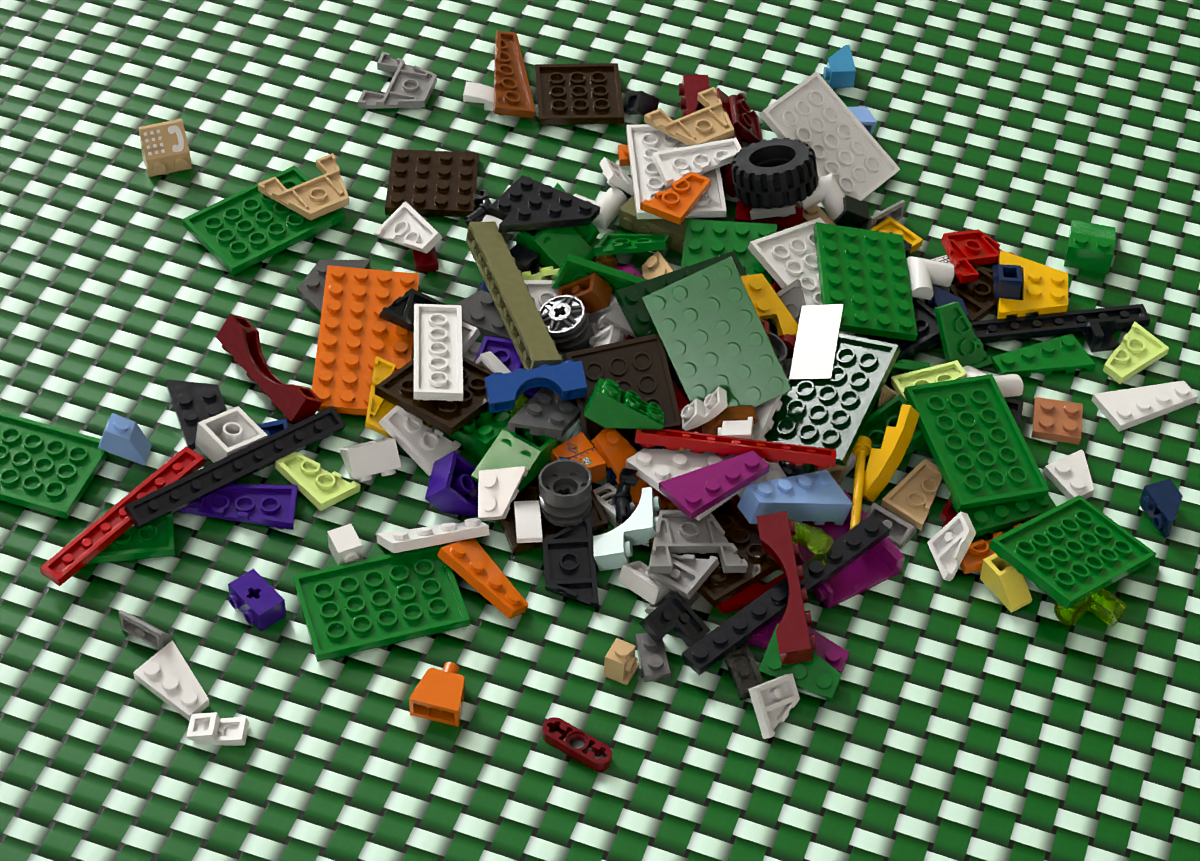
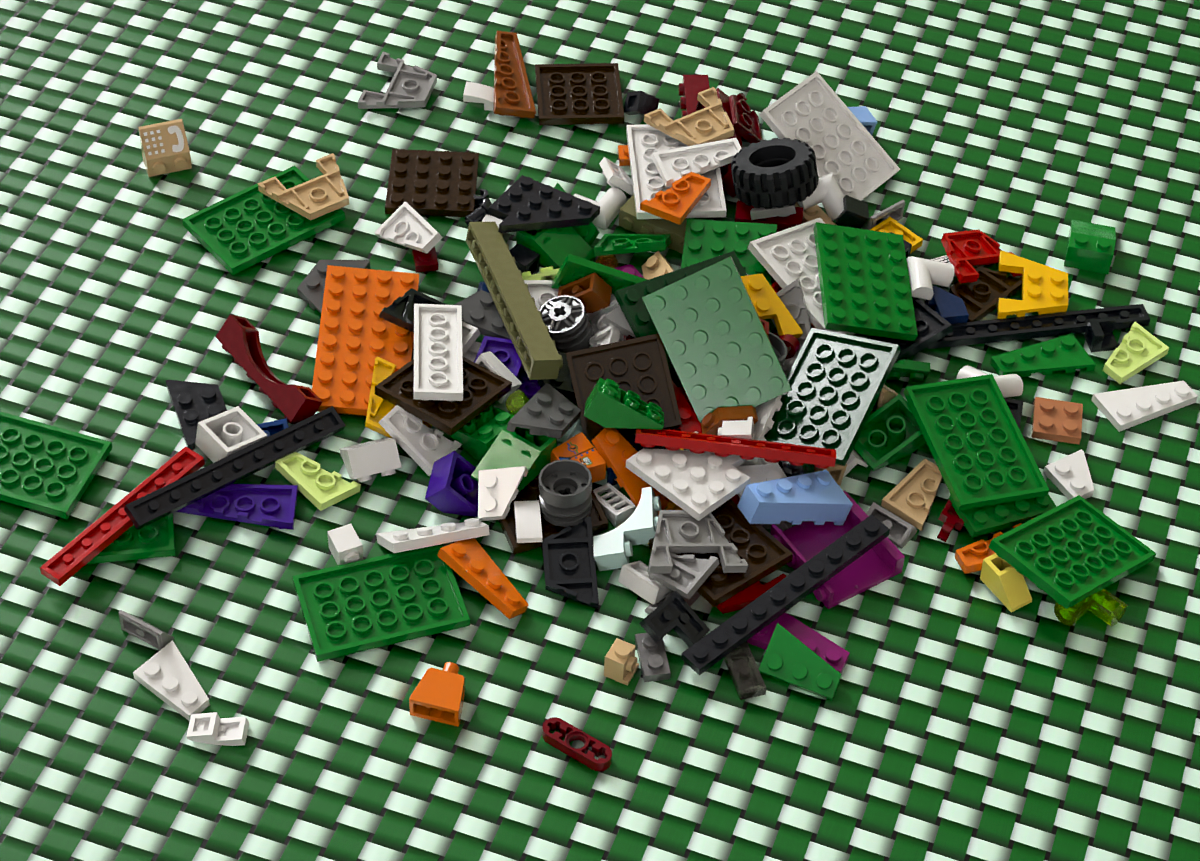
(125, 440): light blue slope -> none
(256, 600): dark purple brick -> none
(564, 379): blue arch -> none
(622, 497): black piece -> none
(702, 412): white slope -> none
(709, 485): magenta wing -> none
(773, 702): white wing -> none
(792, 633): dark red arch -> none
(812, 538): clear neon green brick -> none
(816, 341): white sticker -> none
(840, 69): dark azure slope -> none
(861, 451): yellow piece -> none
(885, 461): yellow slope -> none
(933, 374): yellowish green wing -> none
(952, 544): white wing -> none
(958, 337): green wing -> none
(1007, 281): dark blue slope -> none
(1161, 503): dark blue slope -> none

